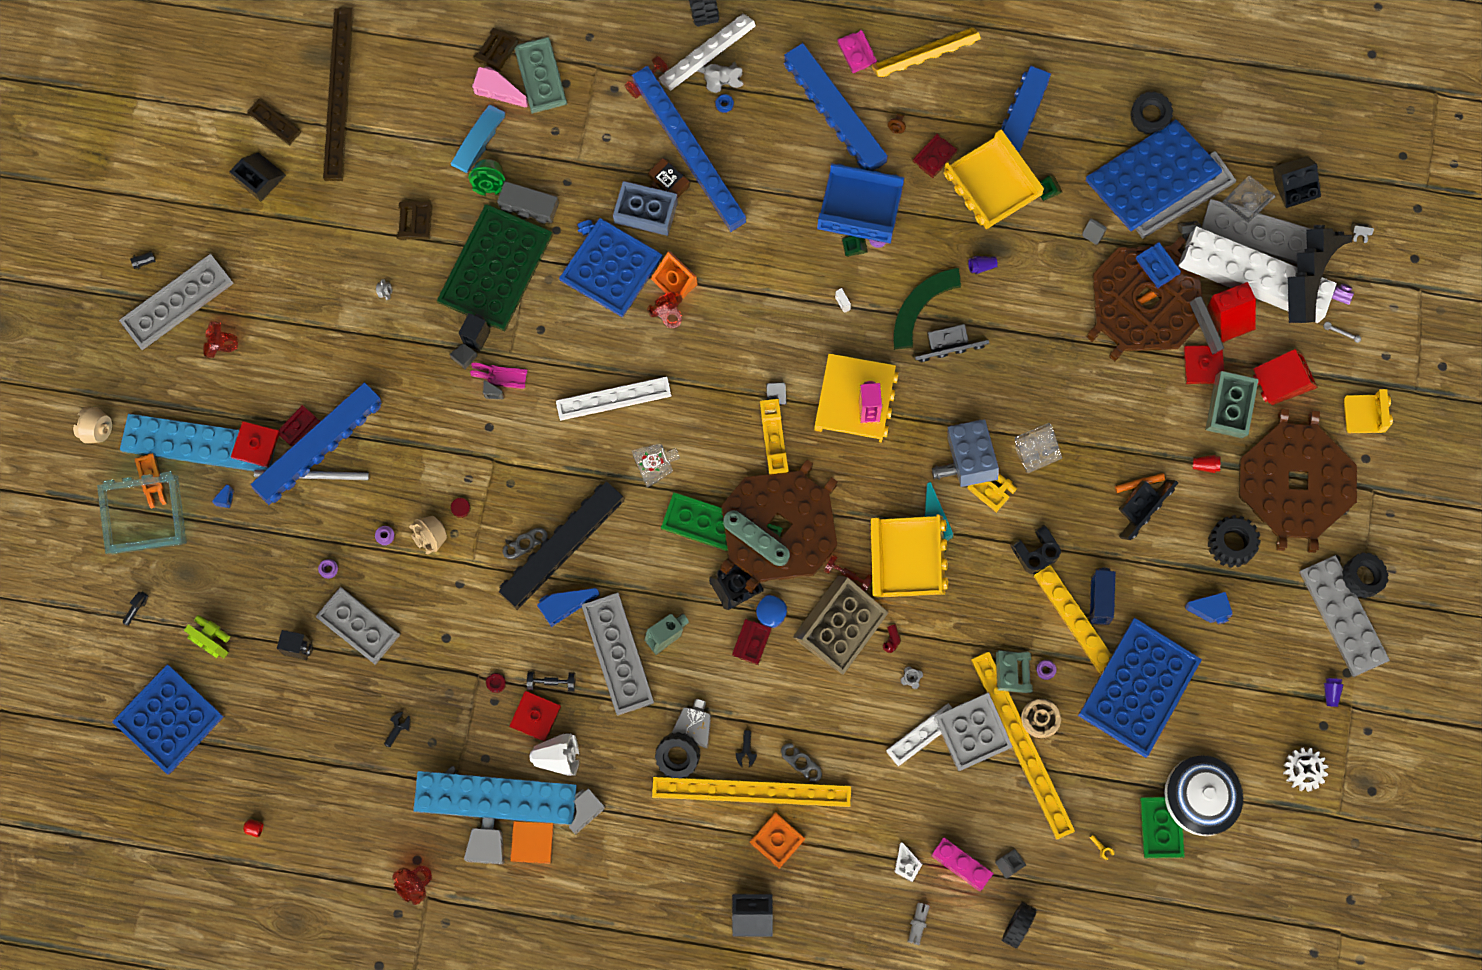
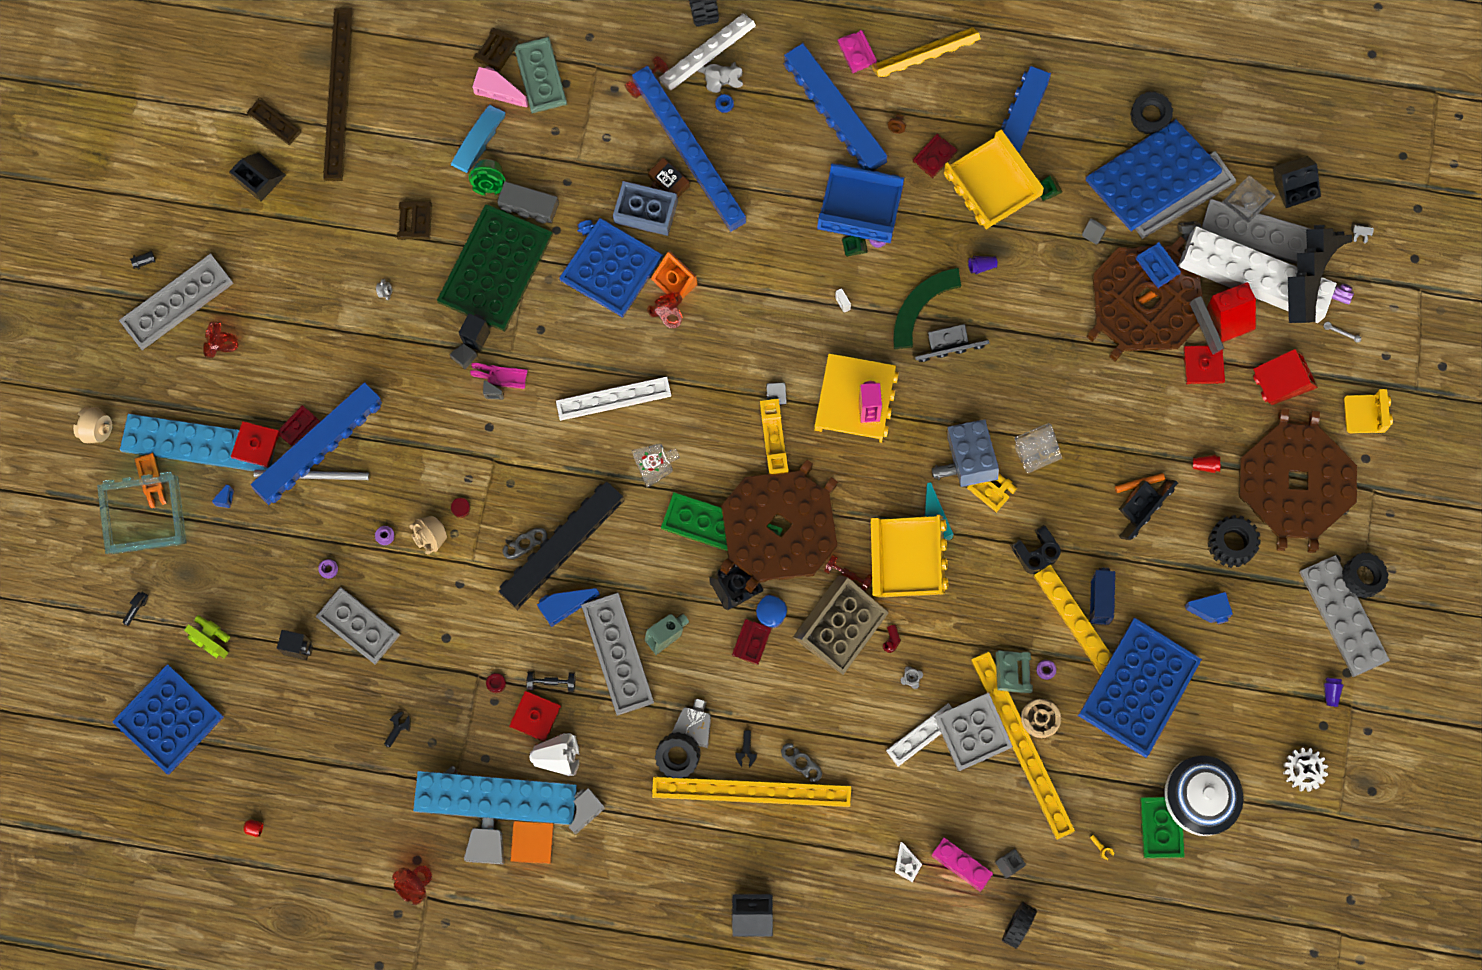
(756, 538): sand green plate -> none
(777, 840): orange tile -> none
(918, 924): light grey pin -> none
(1232, 404): sand green brick -> none

